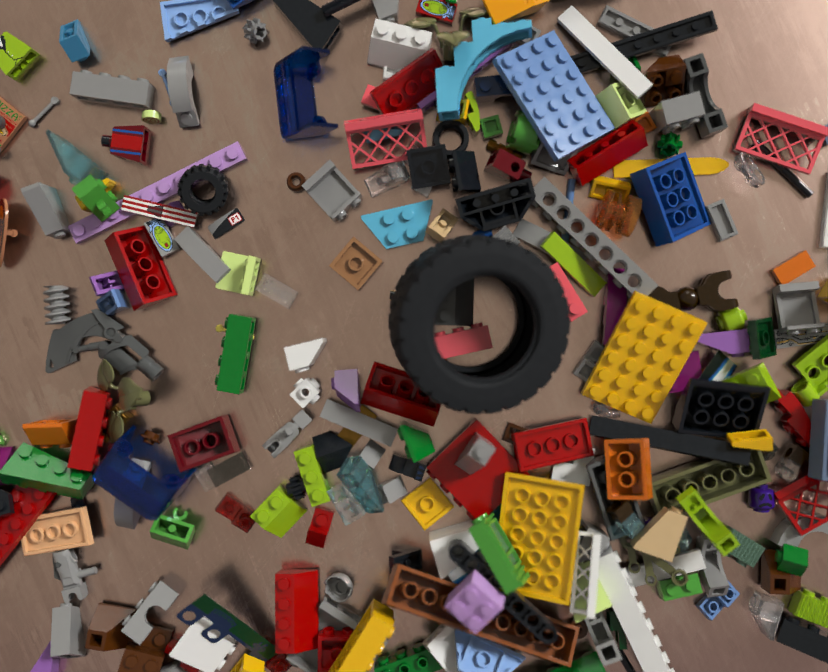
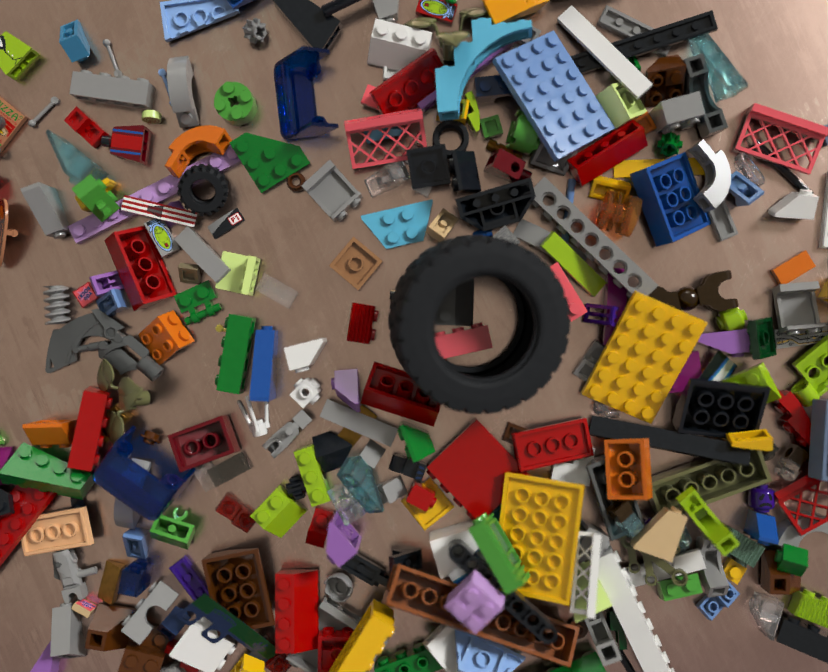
(84, 607): none -> tile
(85, 127): none -> red slope
(85, 295): none -> tile
(107, 43): none -> light grey hinge
(110, 581): none -> pearl gold slope
(135, 578): none -> clear blue brick
(137, 542): none -> medium blue slope
(165, 336): none -> orange bracket
(172, 625): none -> dark blue brick
(189, 273): none -> dark tan plate
(189, 578): none -> dark purple tile
(193, 142): none -> orange arch
(195, 297): none -> green plate
(230, 94): none -> bright green brick
(239, 585): none -> reddish brown slope
(255, 426): none -> white plant
(264, 365): none -> blue slope
(268, 159): none -> green plate
(342, 541): none -> medium lavender slope
(361, 323): none -> red brick
(366, 570): none -> black hinge
(421, 496): none -> red brick
(475, 454): light grey slope -> none
(611, 316): none -> dark purple tile
(716, 176): none -> arch
(722, 76): none -> clear light blue slope
(733, 570): none -> yellow plate
(744, 190): none -> medium blue slope
(761, 527): none -> blue slope
(796, 205): none -> white slope

